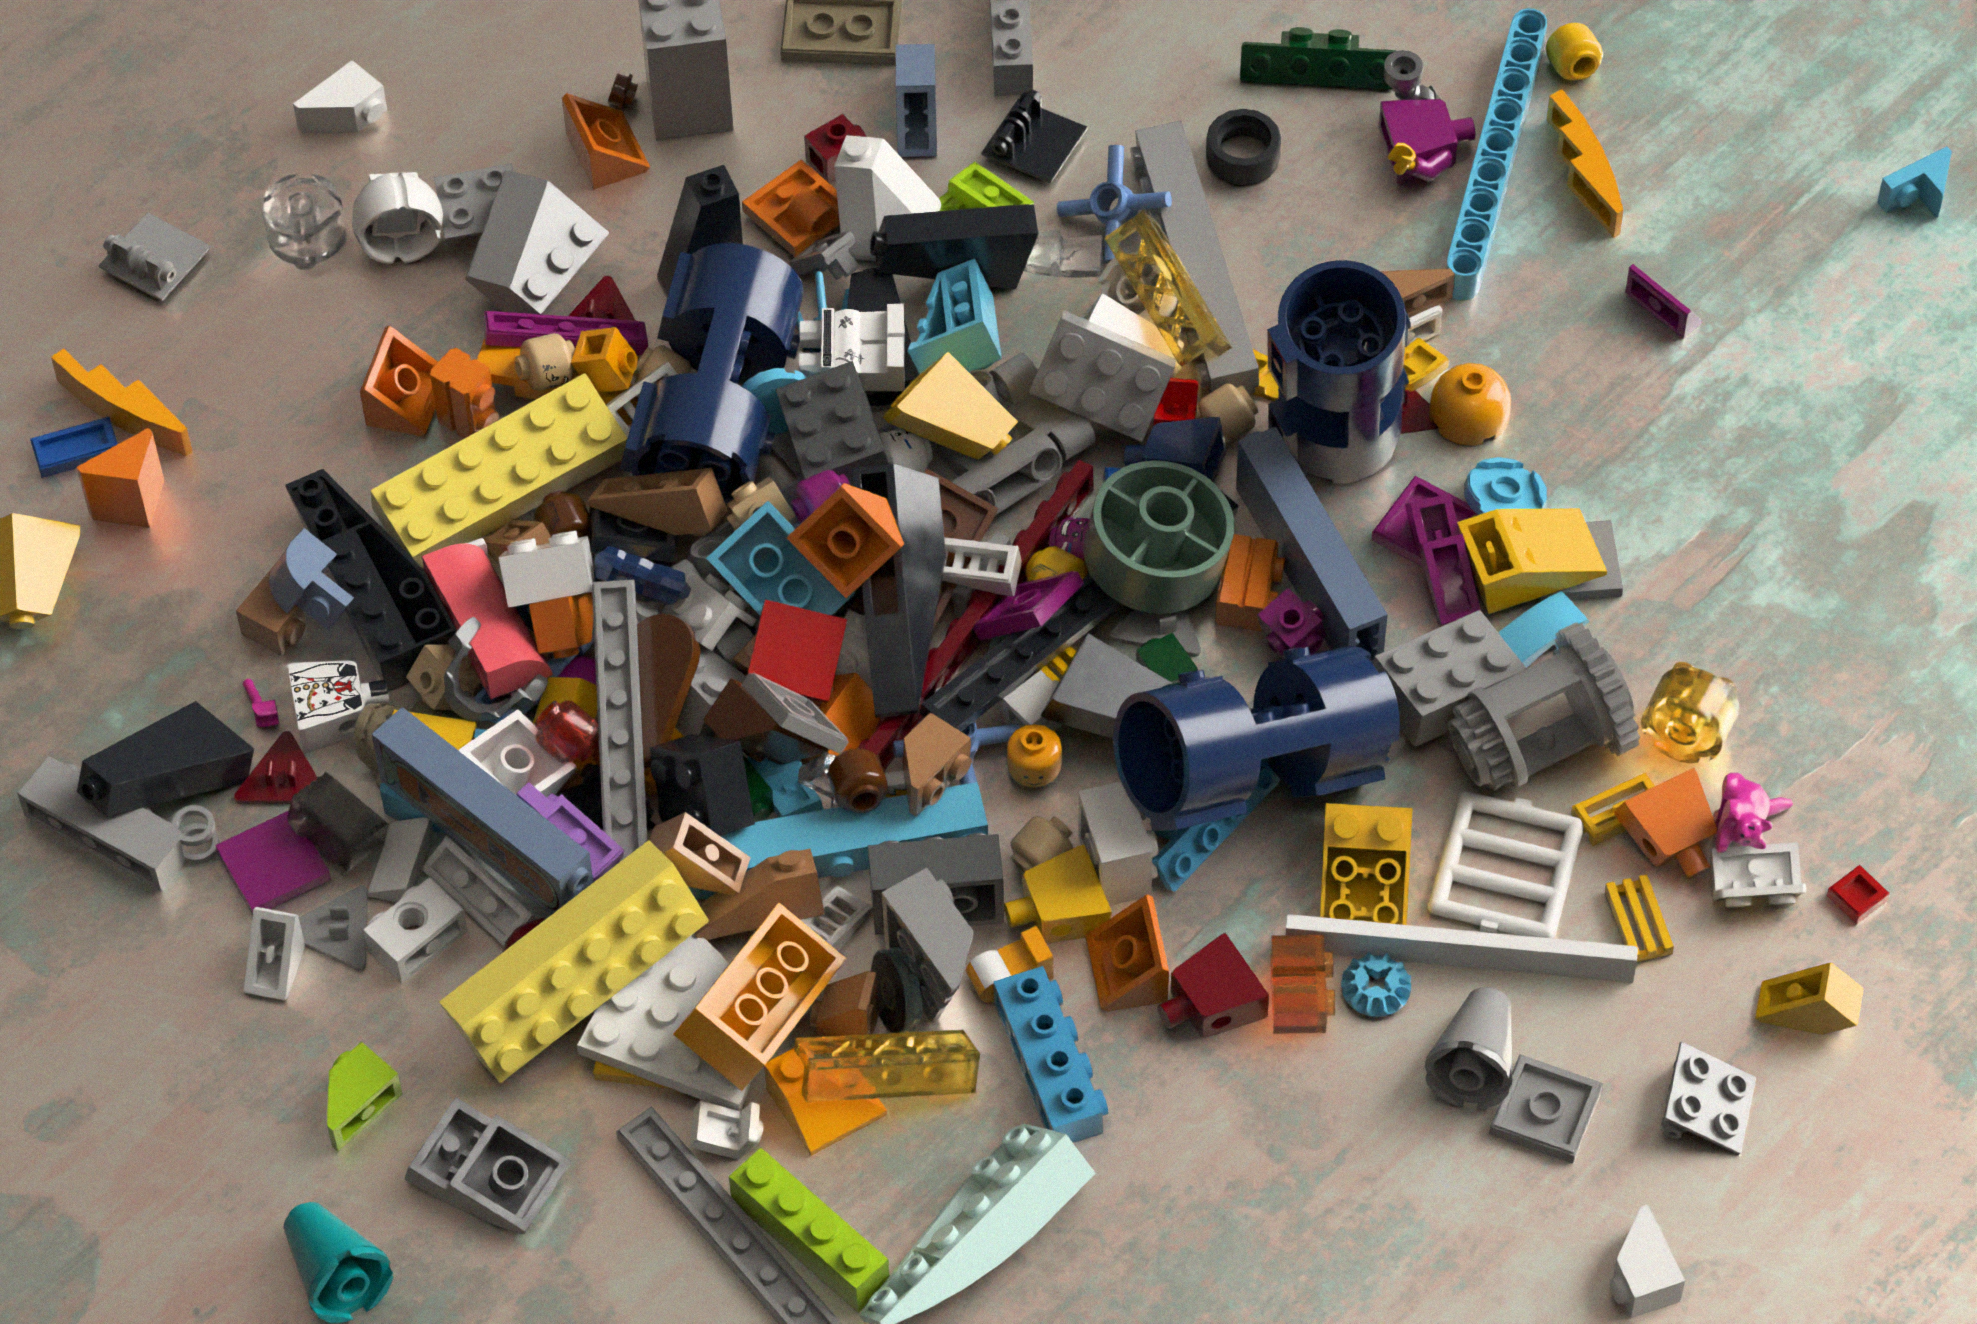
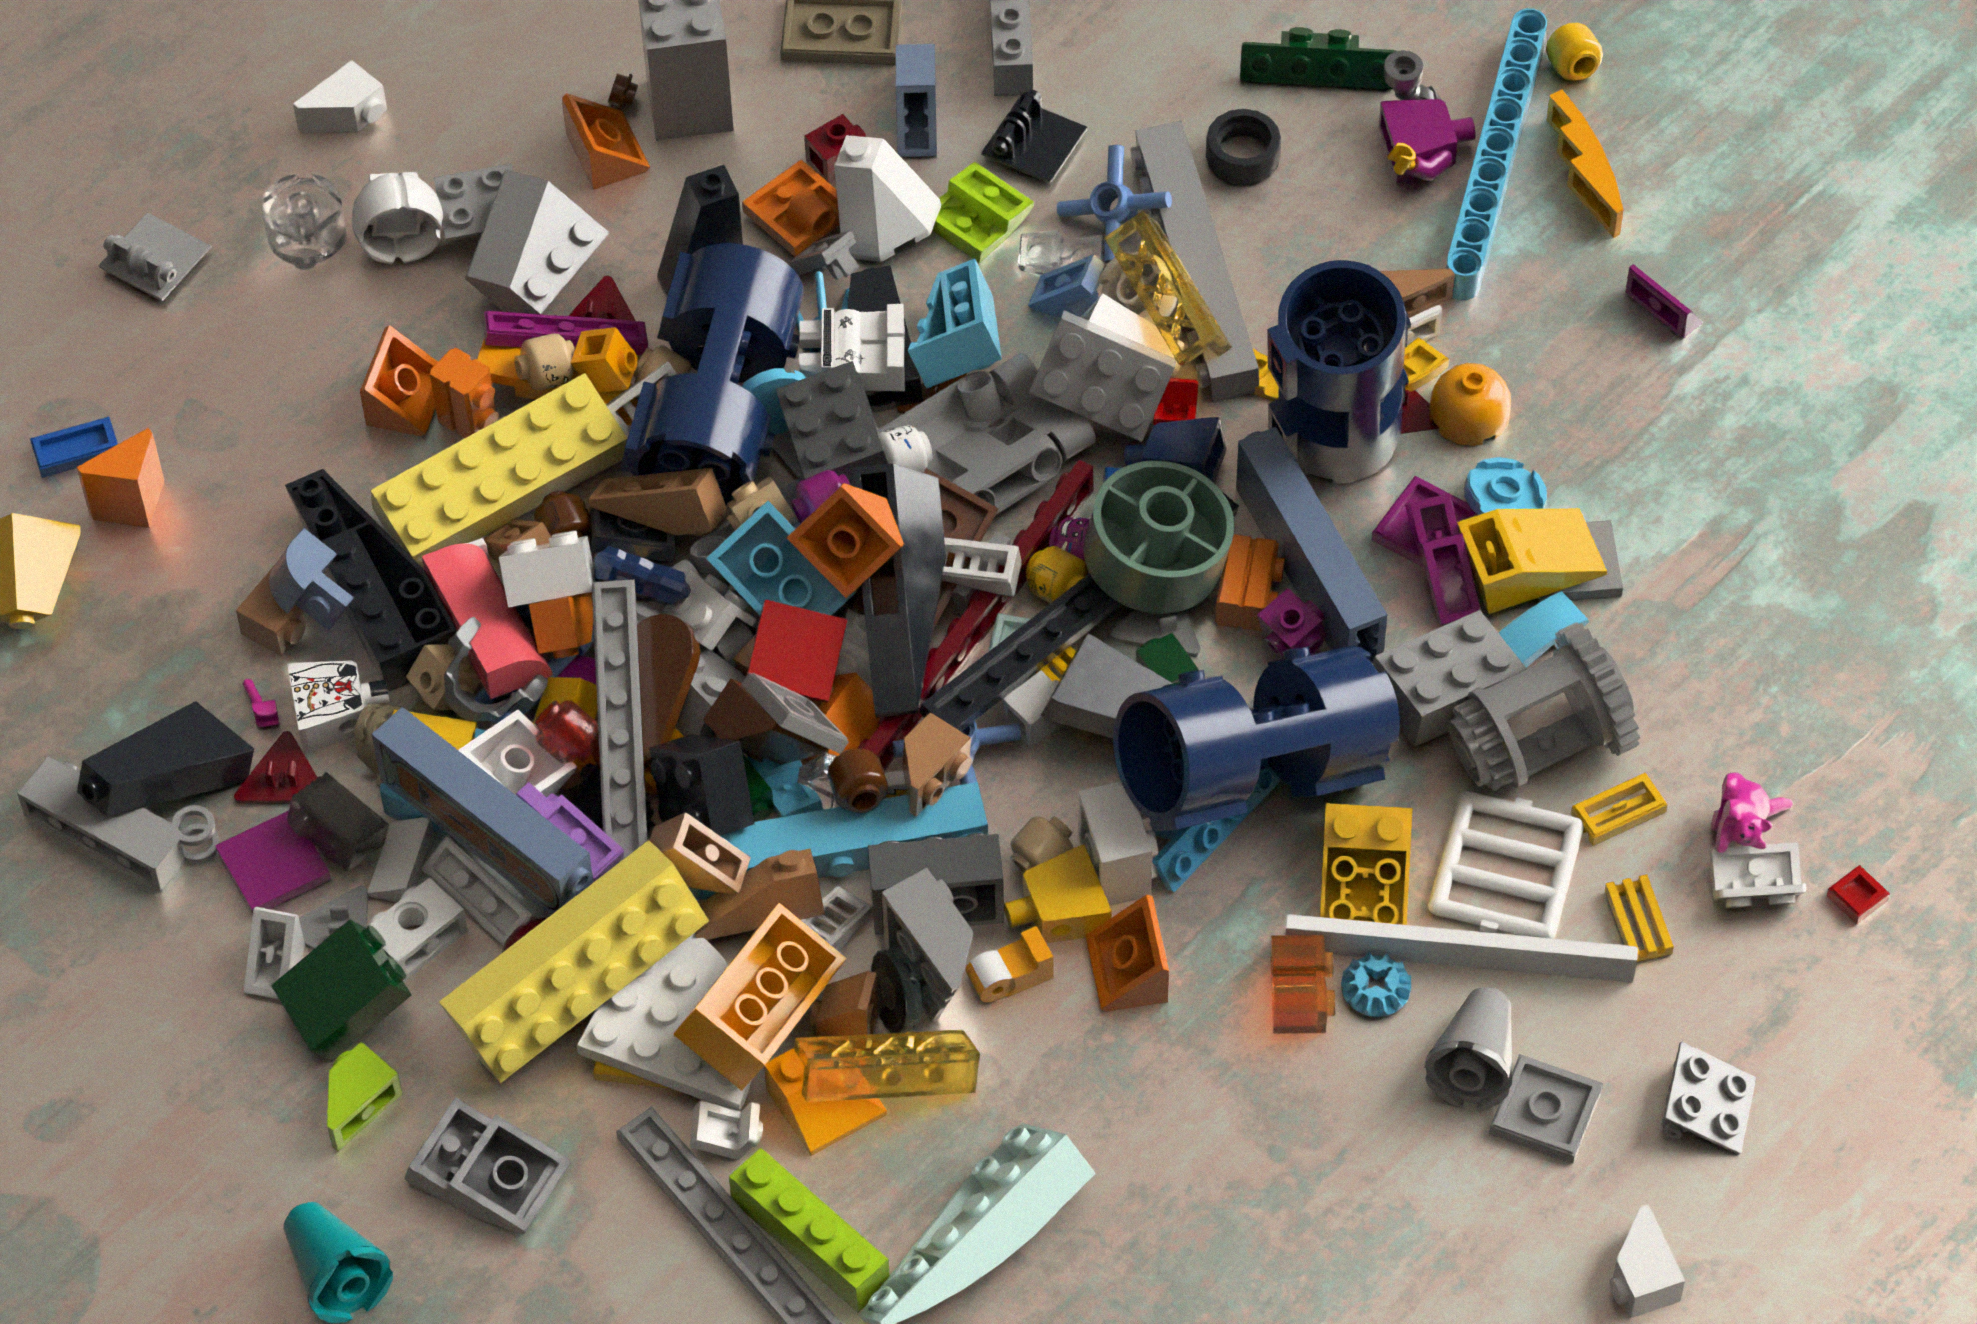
(128, 408): light orange slope -> none
(342, 989): none -> dark green brick
(939, 240): black slope -> none
(952, 410): yellow slope -> none
(1029, 607): magenta tile -> none
(1034, 755): light orange head -> none
(1048, 1054): dark azure brick -> none
(1068, 288): none -> medium blue slope
(1215, 991): dark red torso -> none
(1234, 409): tan head -> none
(1671, 822): orange torso -> none
(1690, 713): clear yellow brick -> none
(1811, 1000): yellow slope -> none
(1920, 180): medium azure slope -> none

